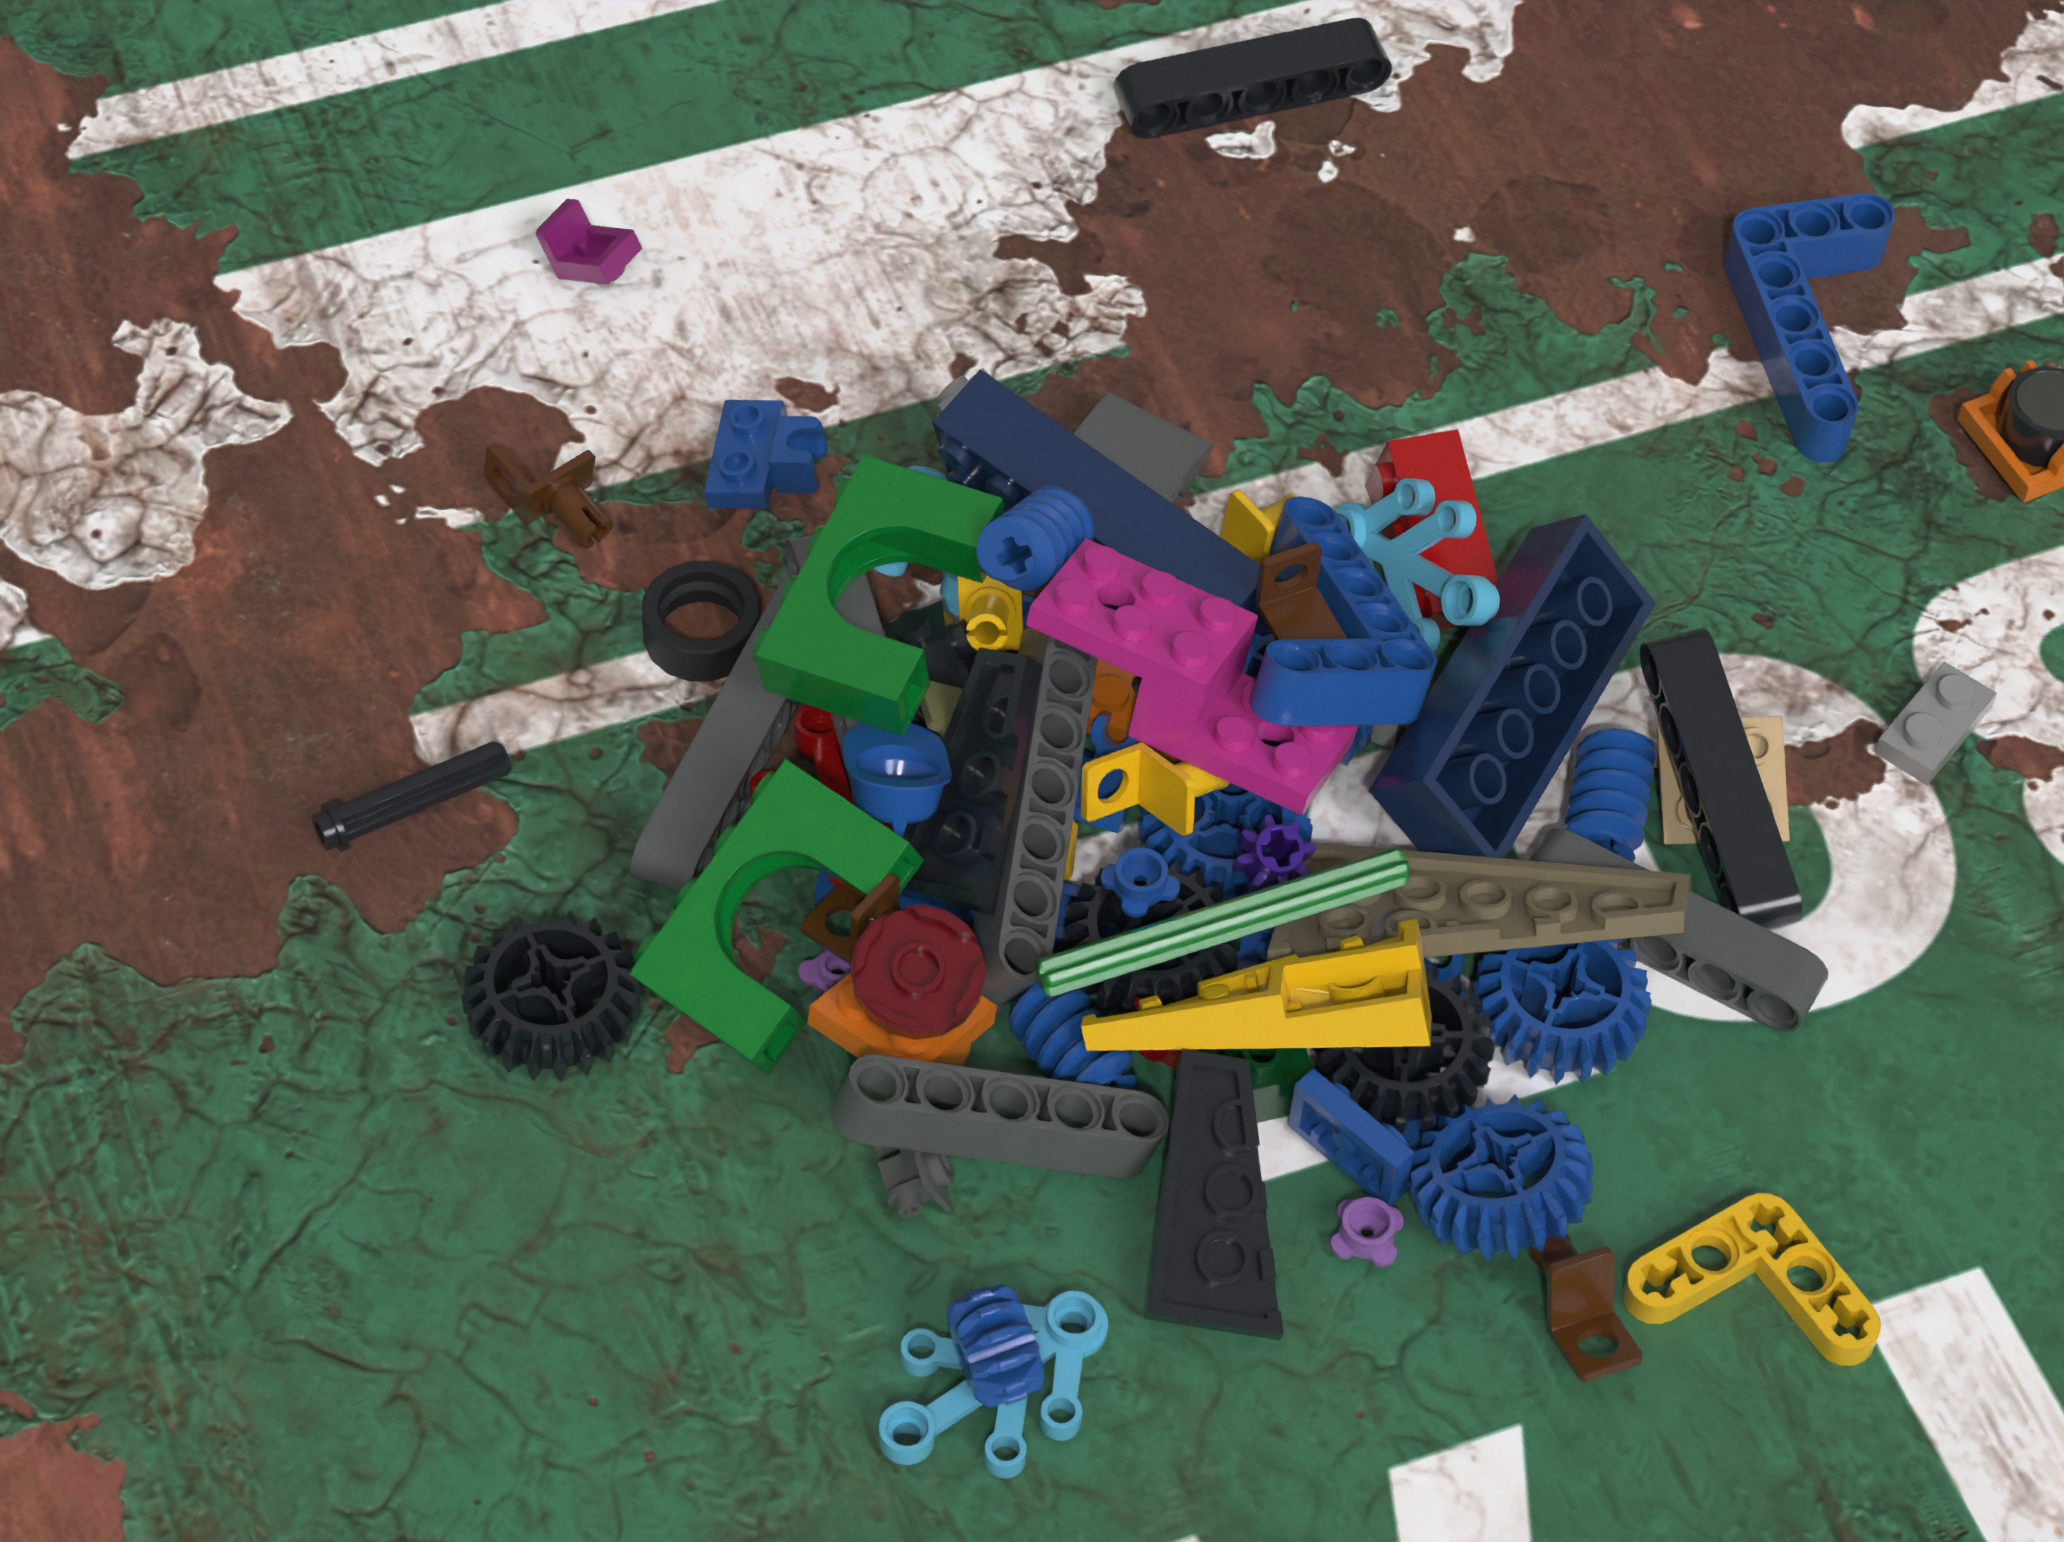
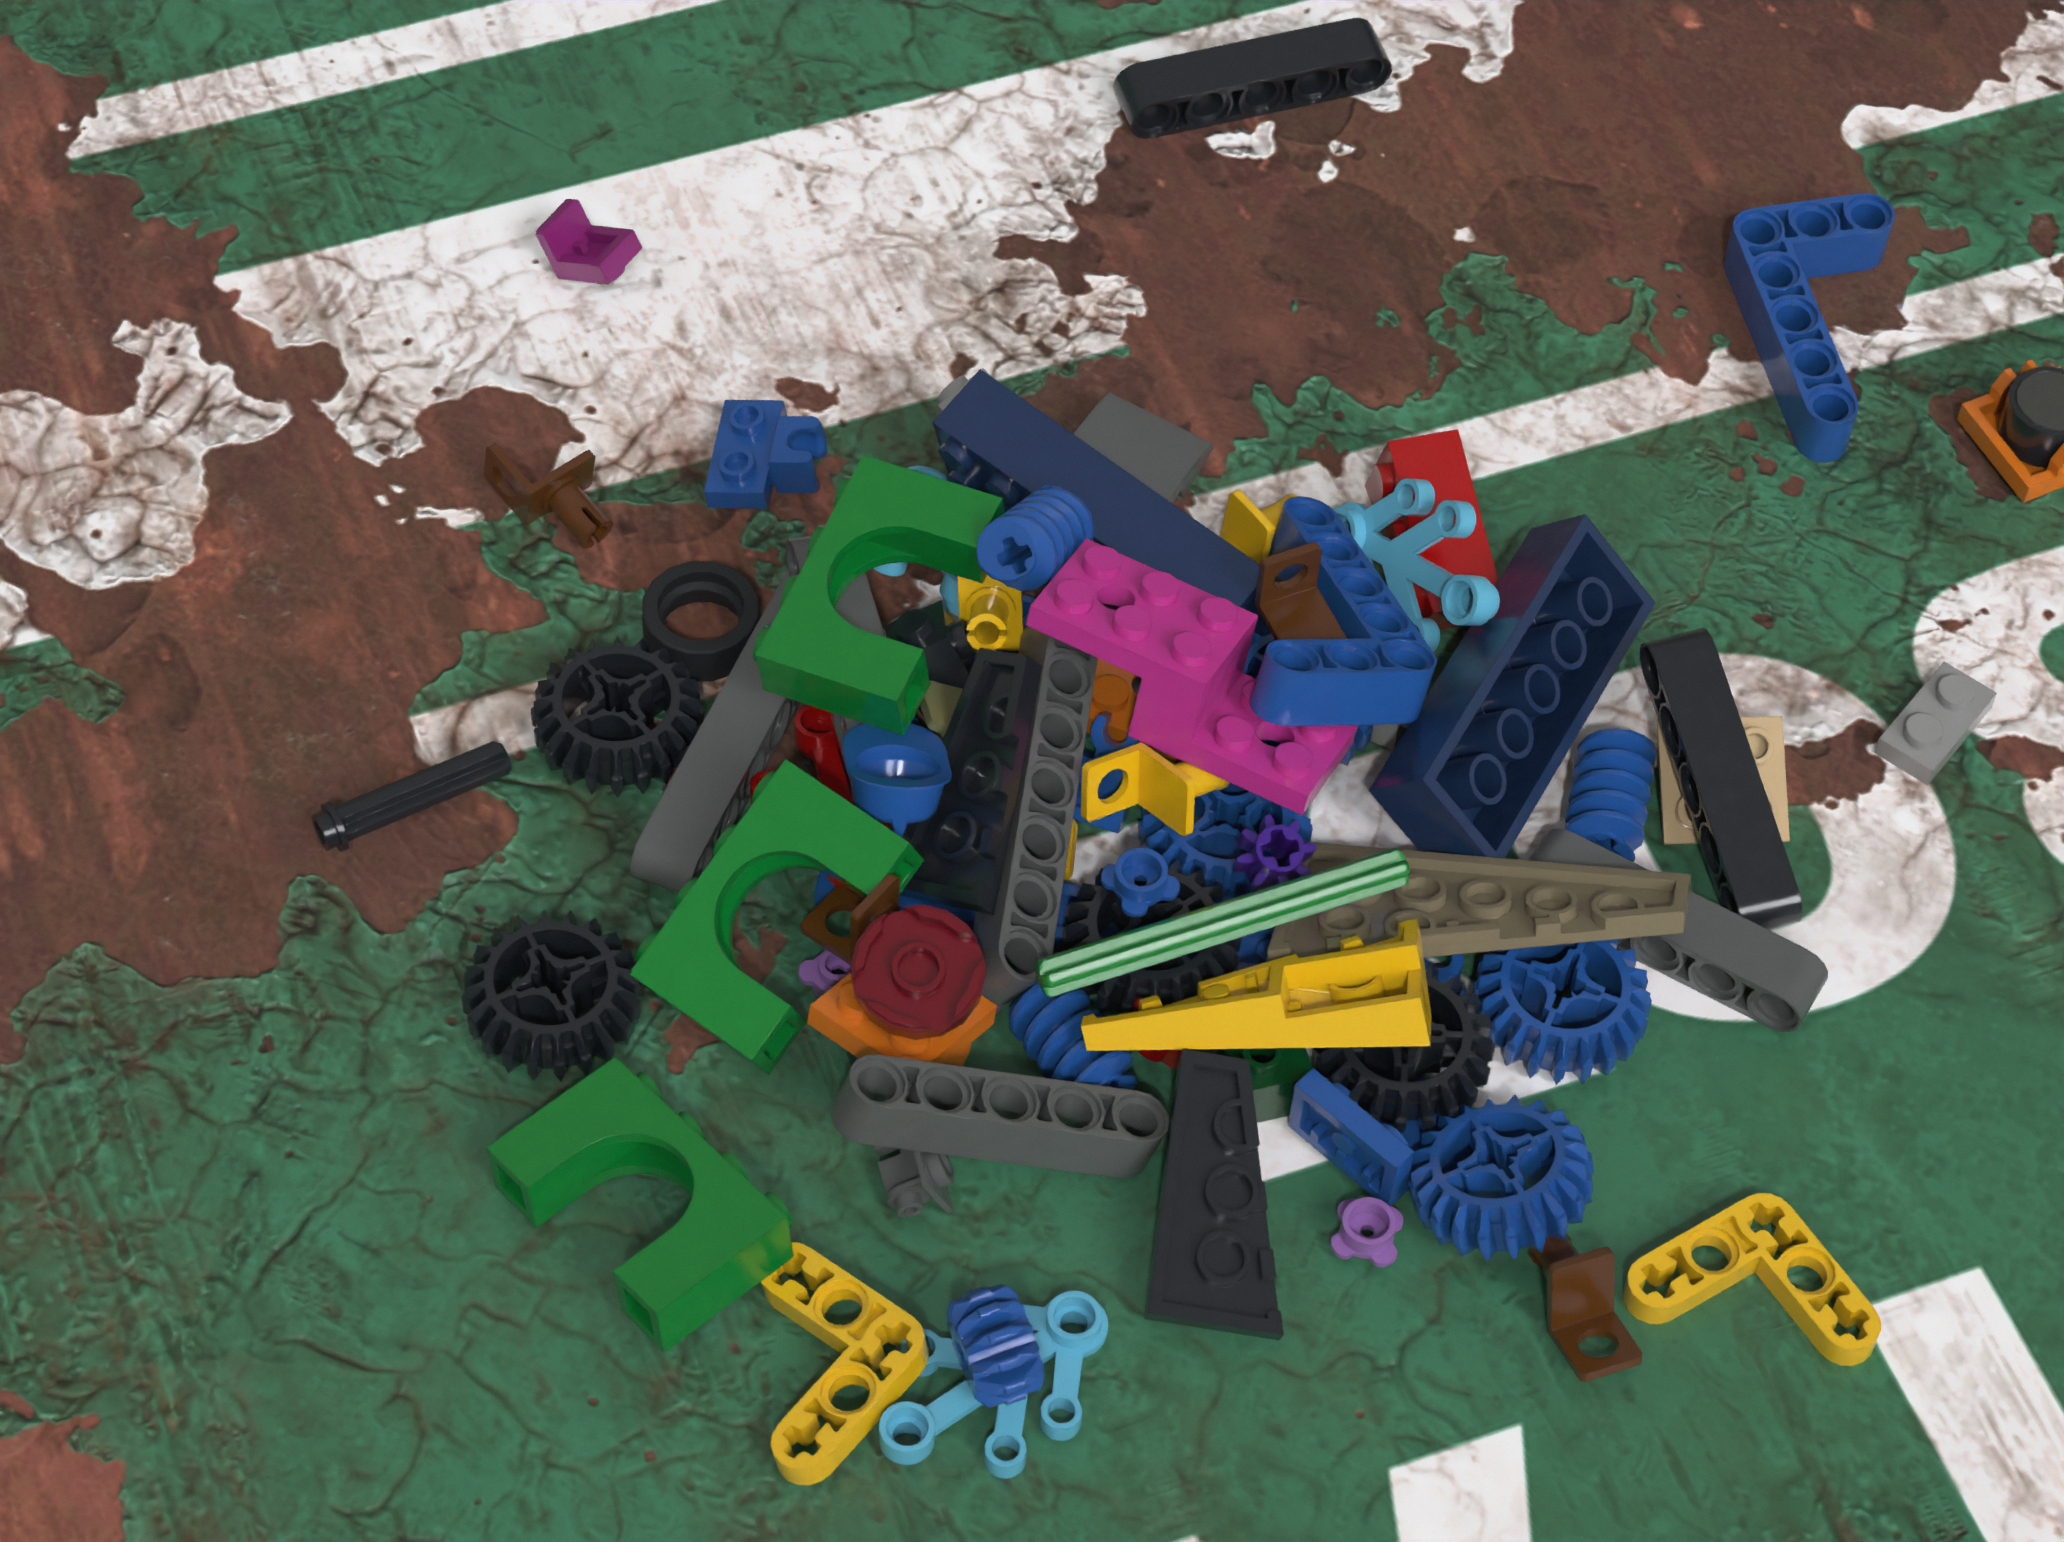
(612, 734): none -> black gear
(623, 1127): none -> green arch
(859, 1346): none -> yellow beam

